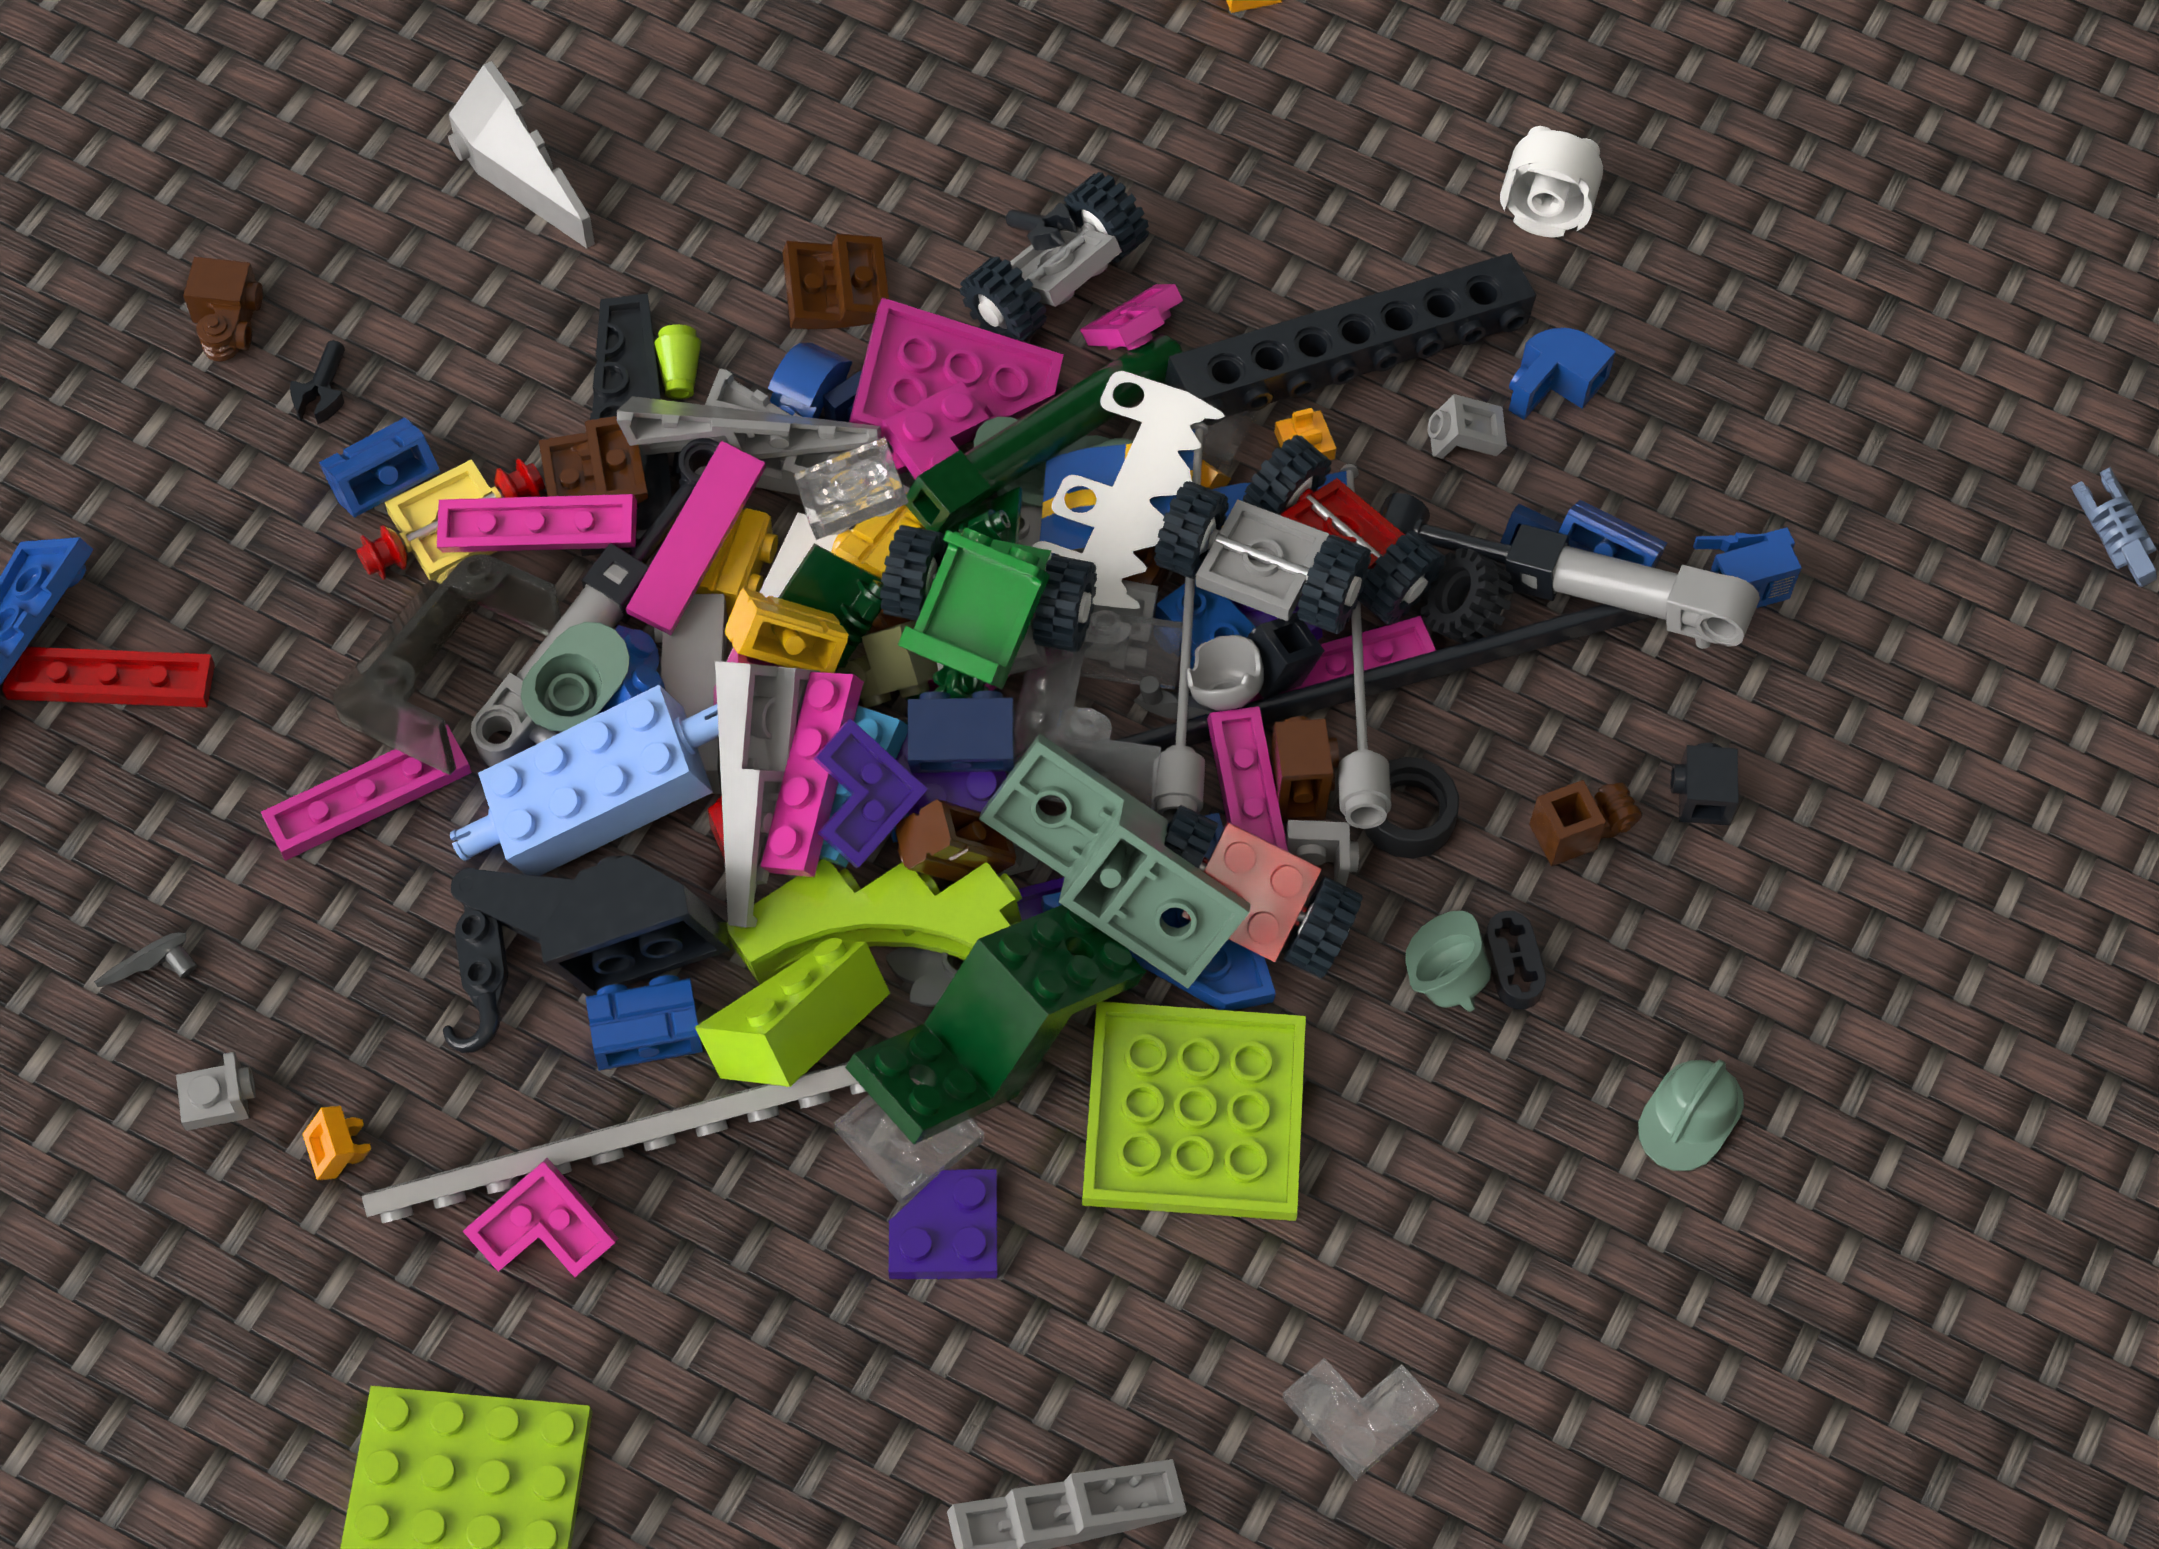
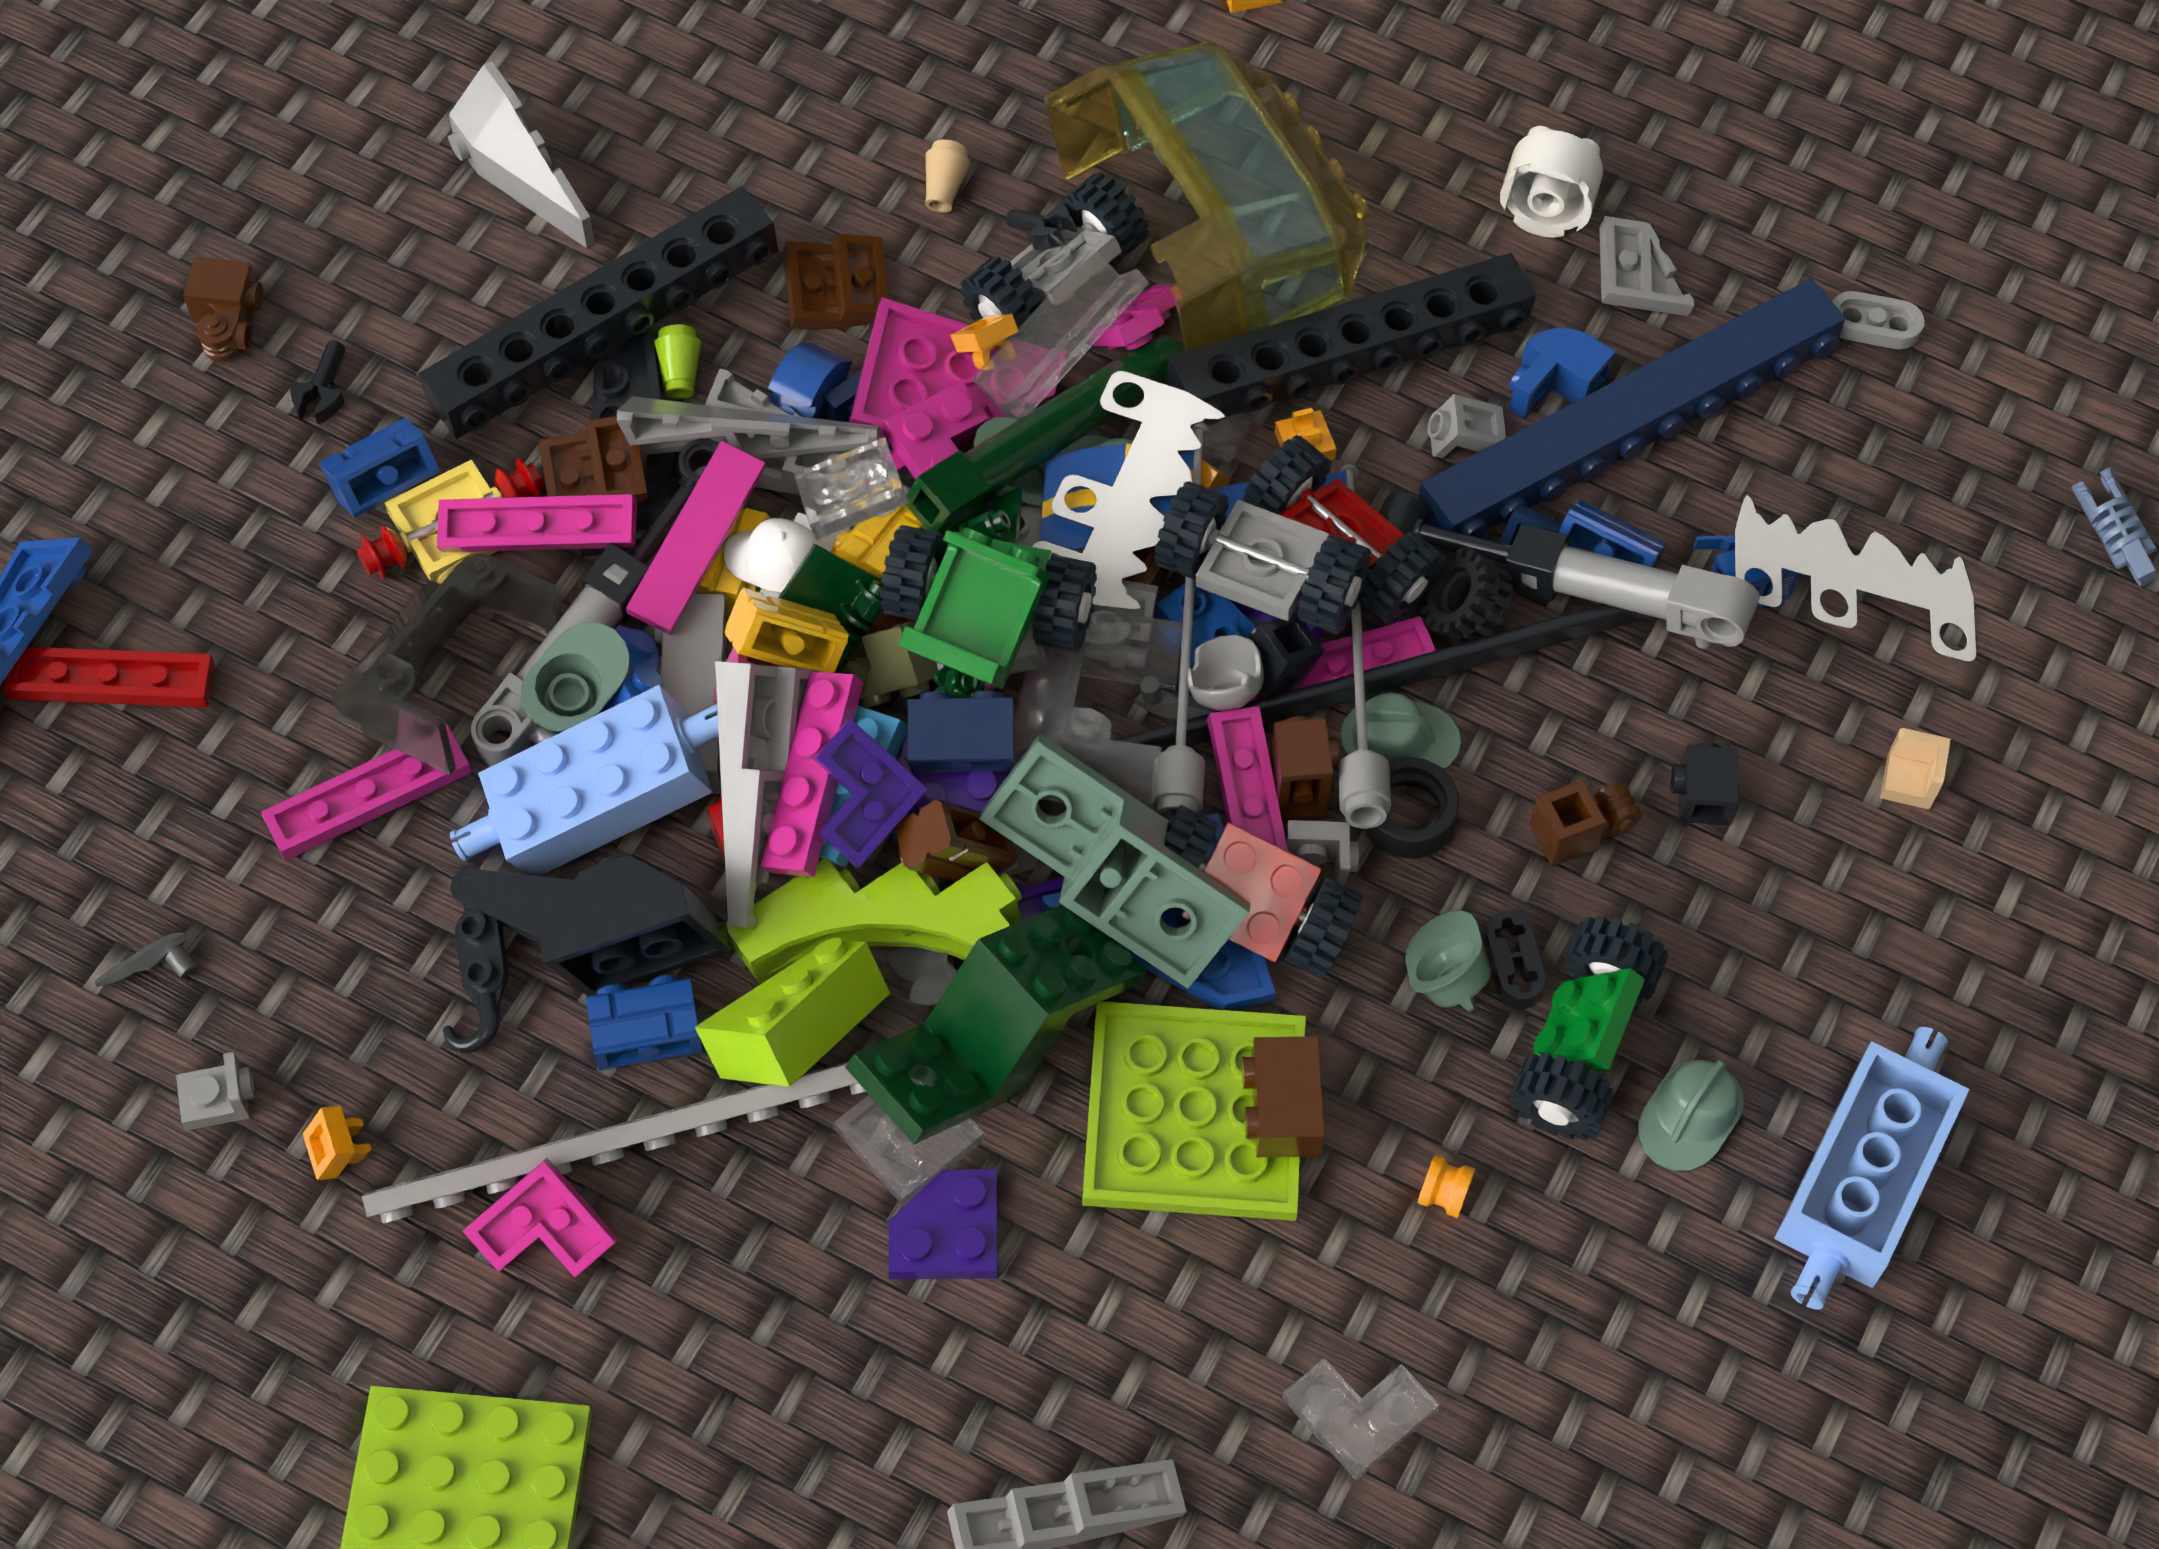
(598, 312): none -> black brick
(769, 553): none -> white hair
(945, 172): none -> tan cone
(983, 336): none -> light orange tile
(1057, 334): none -> clear panel
(1273, 211): none -> clear yellow windscreen
(1286, 1097): none -> reddish brown brick
(1405, 729): none -> sand green piece
(1446, 1185): none -> light orange wheel
(1585, 1026): none -> plate
(1634, 411): none -> dark blue brick
(1637, 270): none -> light grey wing
(1871, 1166): none -> light blue brick
(1875, 318): none -> light grey plate
(1878, 570): none -> white piece
(1915, 768): none -> tan panel

